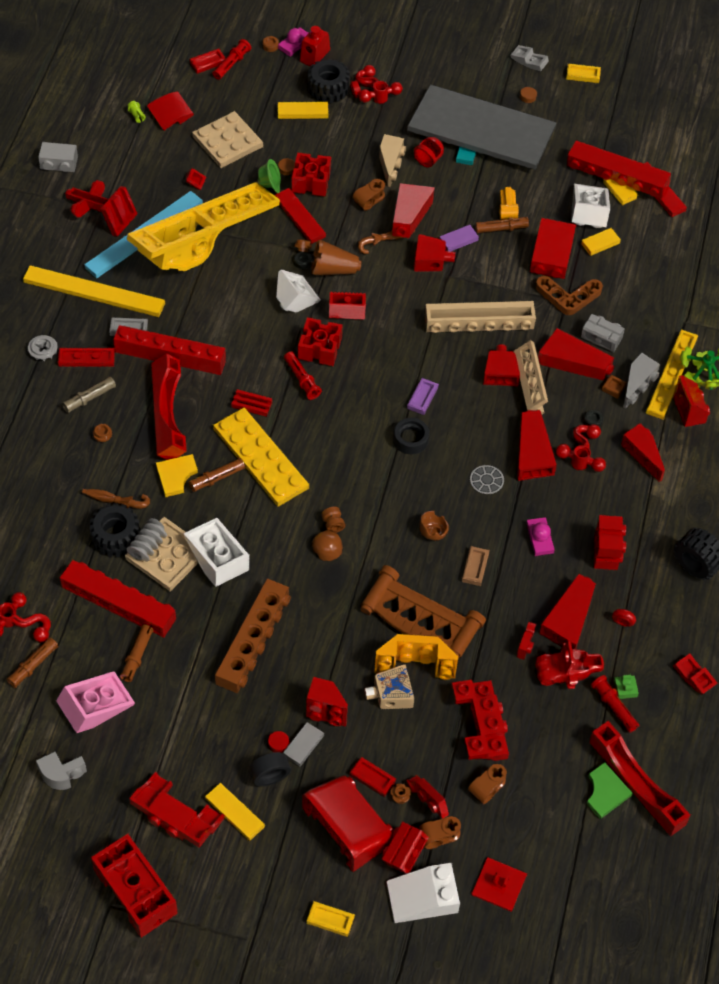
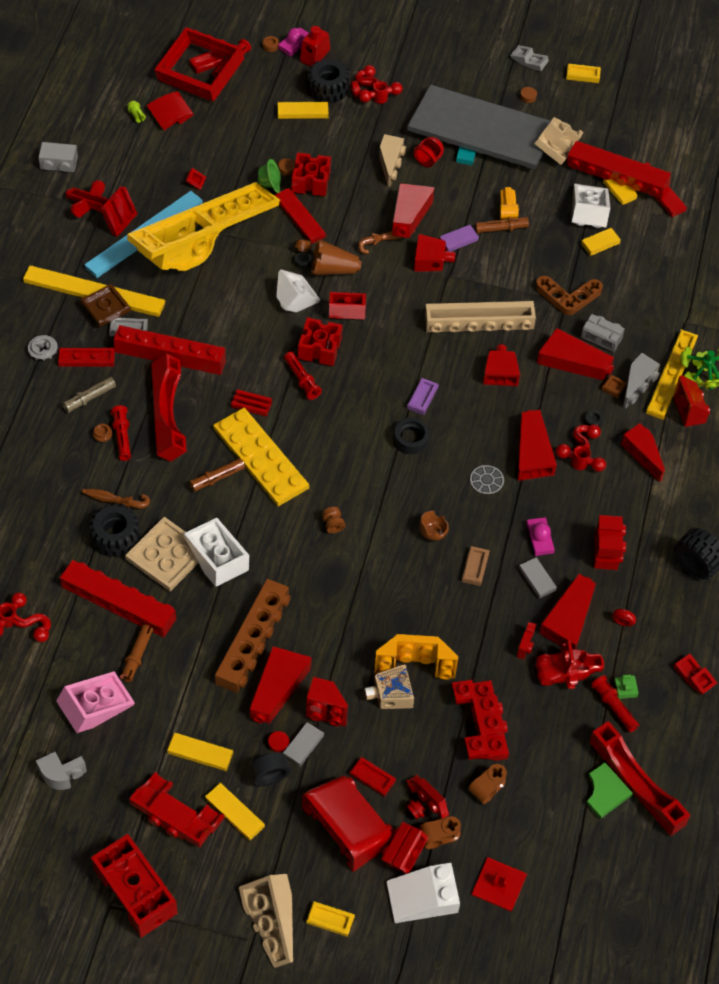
(26, 669): dark orange pin -> none
(105, 305): none -> reddish brown tile
(121, 425): none -> red pin
(147, 540): light grey piece -> none
(175, 472): yellow tile -> none
(191, 85): none -> red window
(200, 752): none -> yellow tile
(227, 139): tan plate -> none
(270, 908): none -> tan wedge
(279, 681): none -> red slope
(327, 545): dark orange hair -> none
(370, 194): dark orange piece -> none
(387, 588): dark orange piece -> none
(400, 799): dark orange plate -> none
(416, 809): none -> red plate
(531, 384): tan fence -> none
(537, 577): none -> light grey tile
(553, 248): red slope -> none
(558, 139): none -> tan slope

